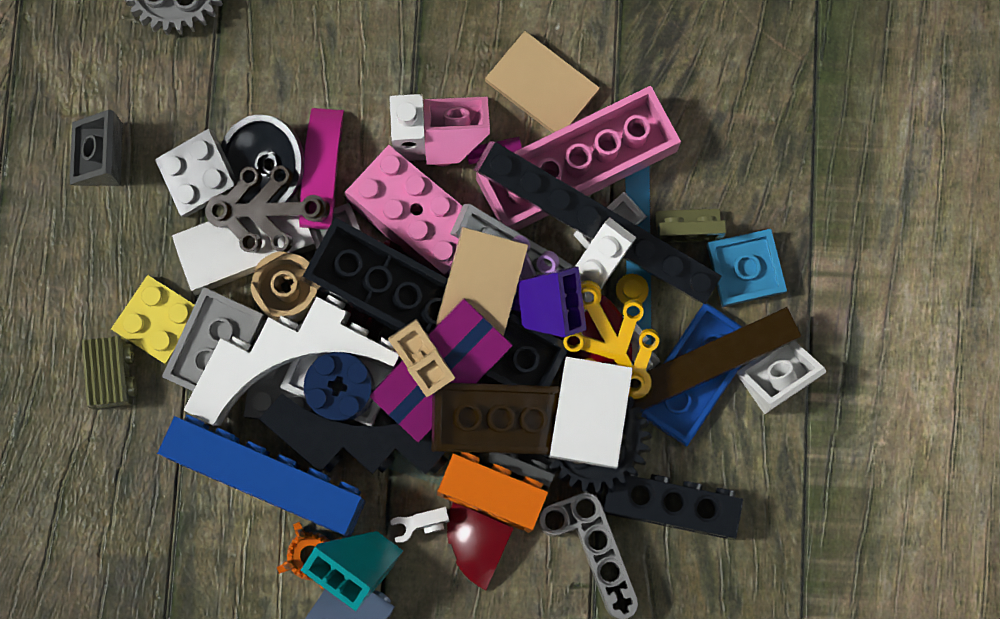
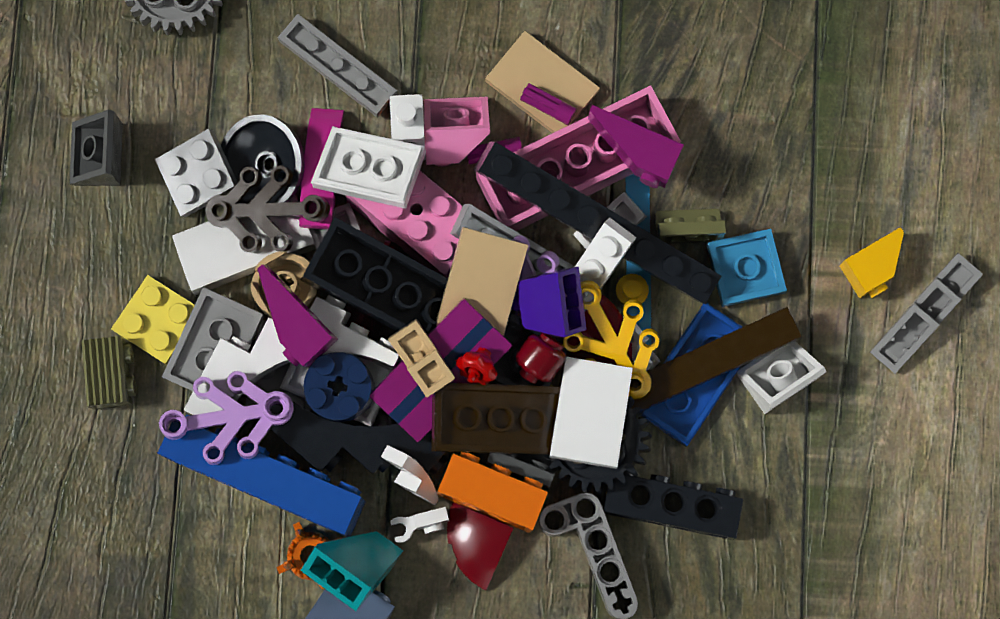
(232, 415): none -> lavender plant
(294, 322): none -> magenta slope
(337, 65): none -> light grey plate
(368, 167): none -> white tile
(412, 475): none -> white slope
(477, 366): none -> red piece
(540, 358): none -> dark red head
(548, 104): none -> magenta piece
(642, 150): none -> magenta slope
(874, 265): none -> yellow slope
(926, 313): none -> light grey slope

